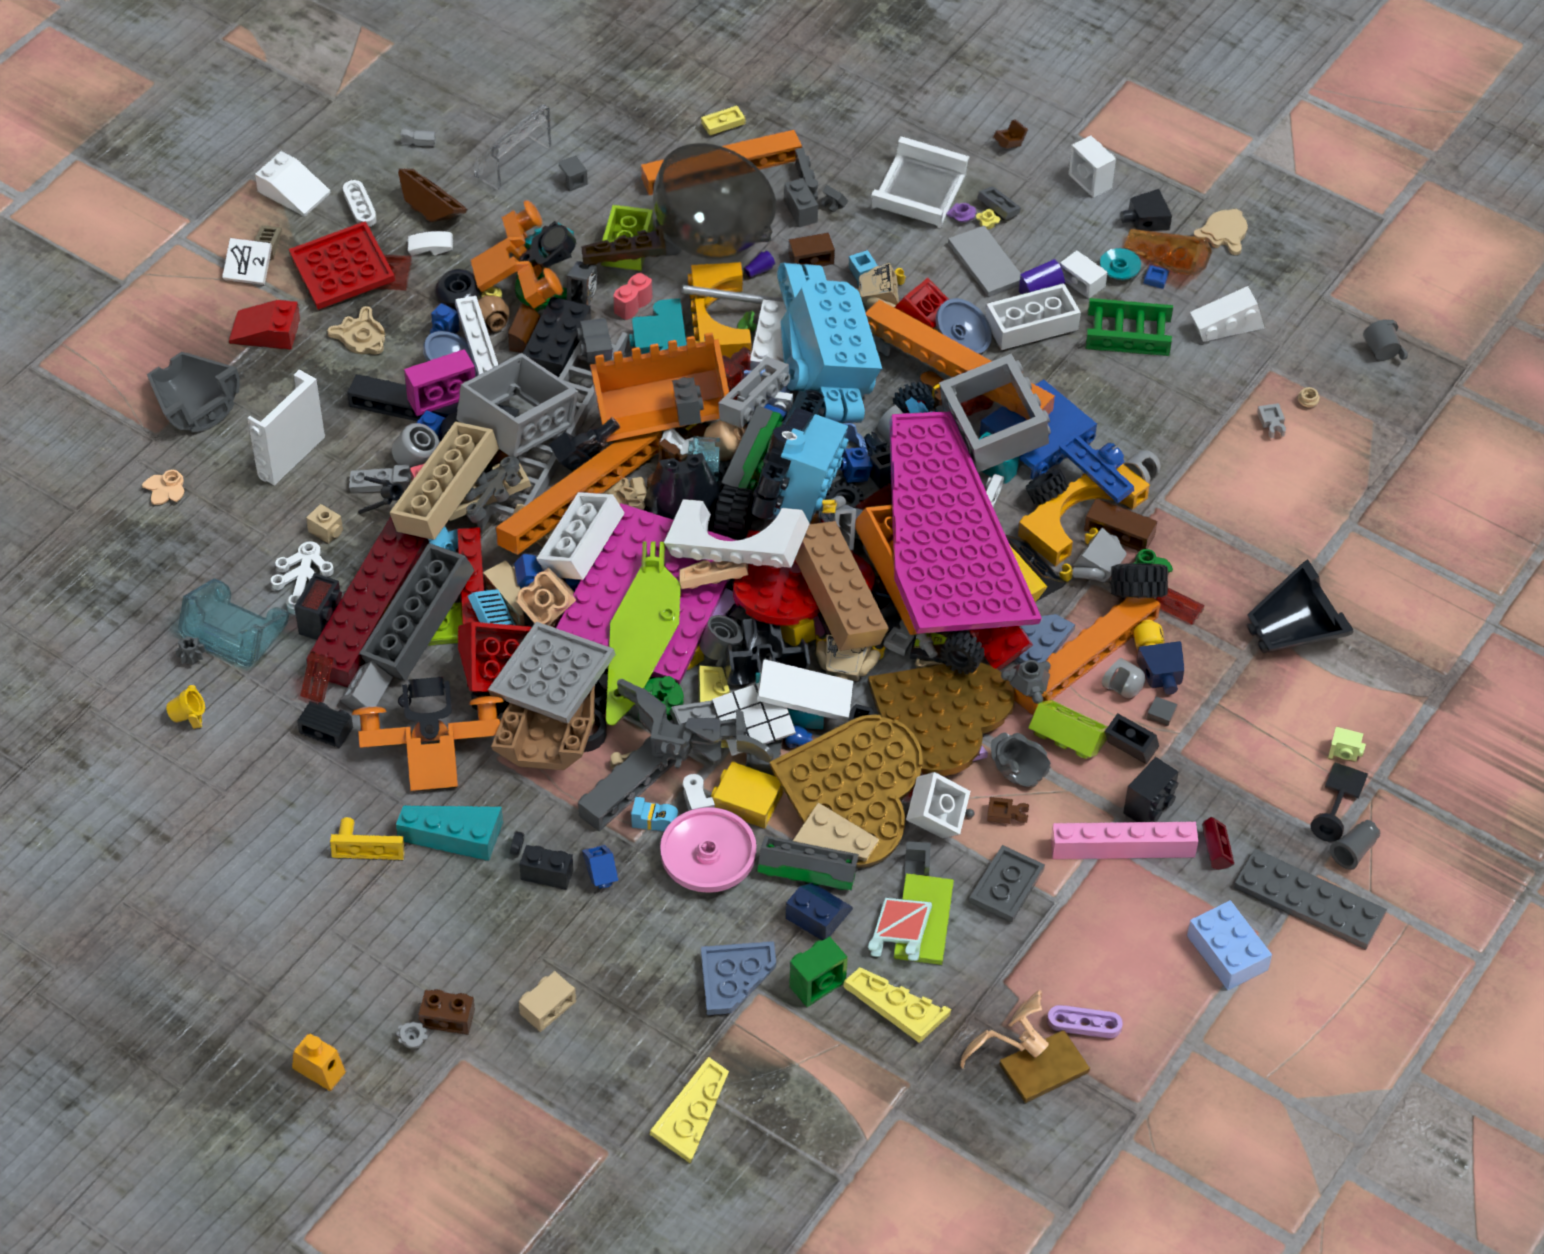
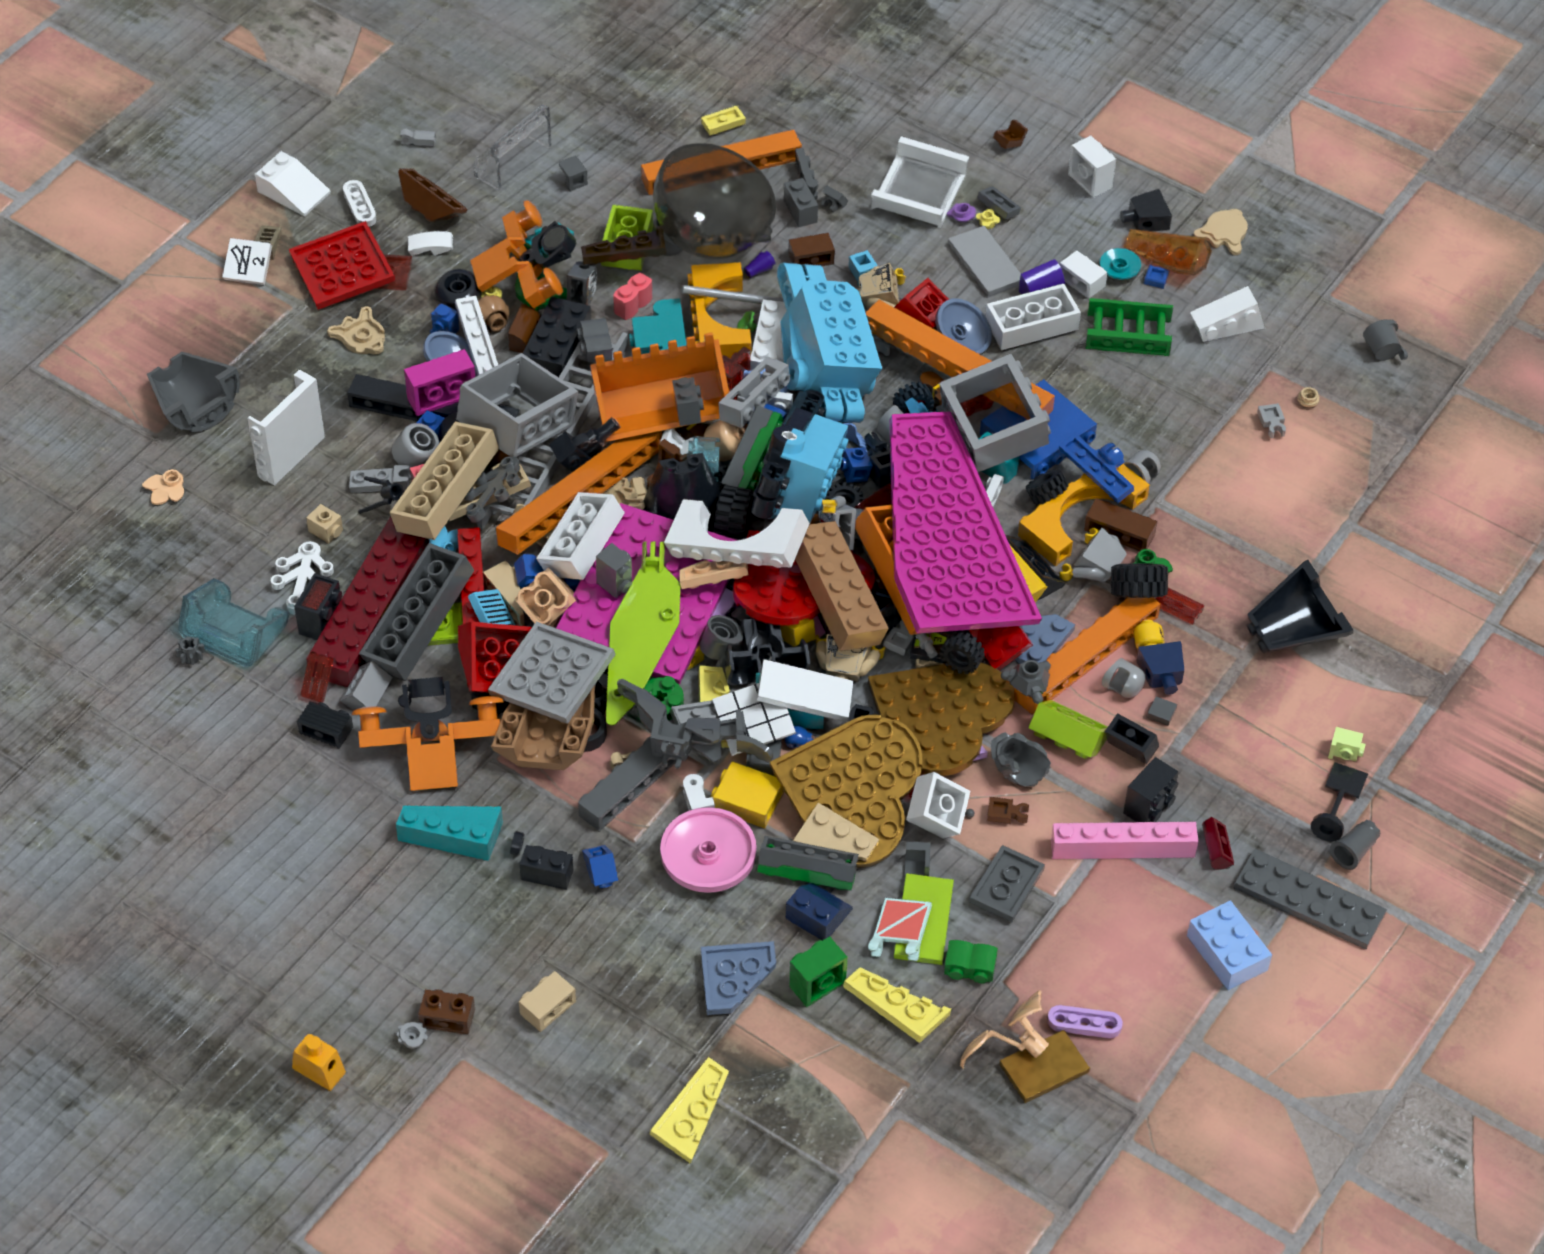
(187, 705): yellow piece -> none
(267, 325): red slope -> none
(364, 846): yellow piece -> none
(614, 570): none -> dark grey brick
(652, 815): medium azure leg -> none
(970, 961): none -> green brick

